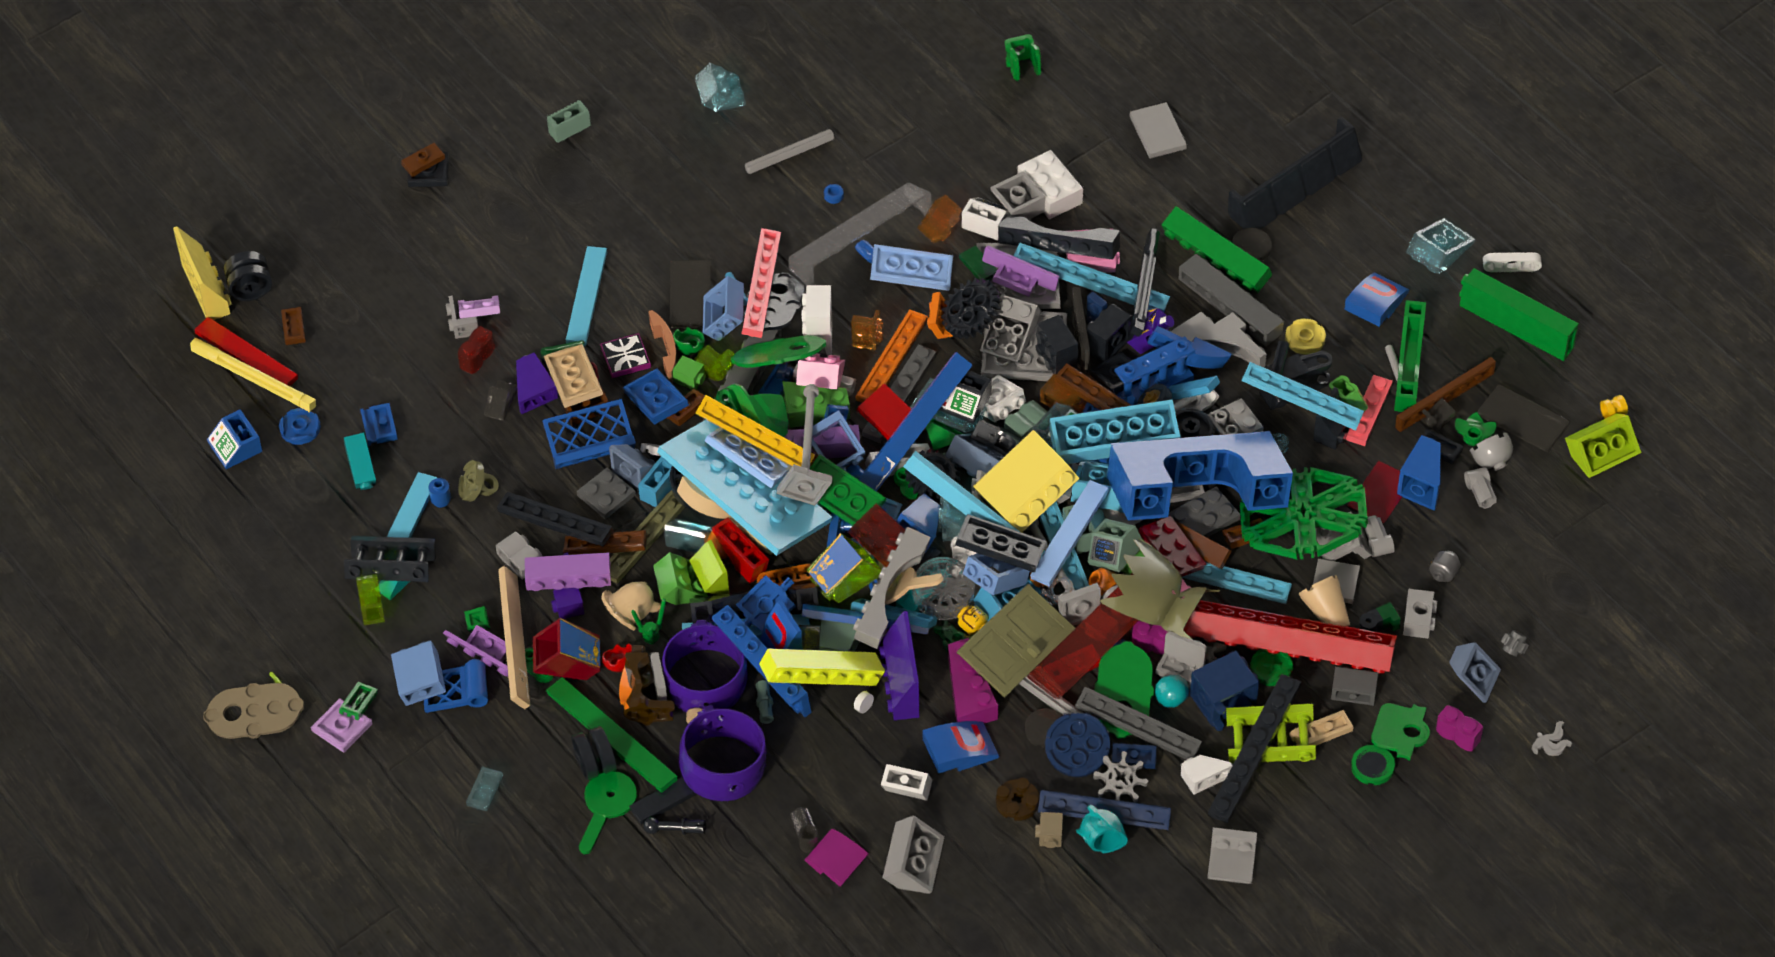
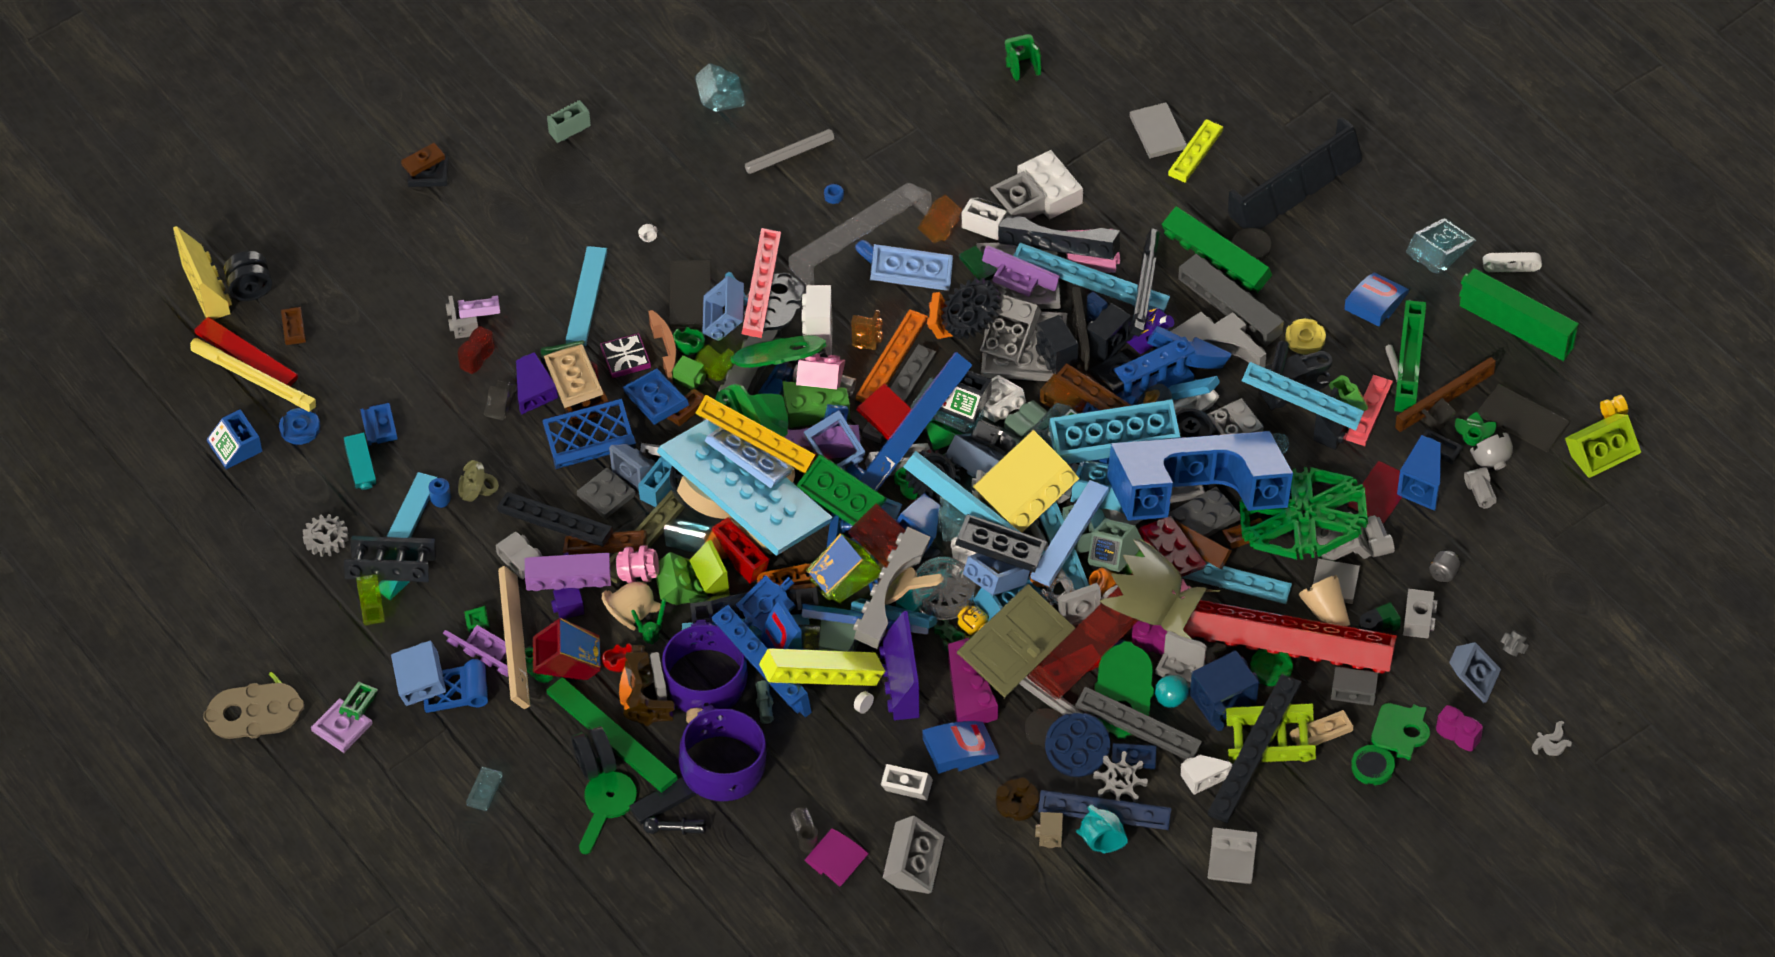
(325, 535): none -> light grey gear
(637, 564): none -> bright pink piece
(648, 232): none -> white plate
(800, 481): light grey tile -> none
(1195, 151): none -> neon yellow tile

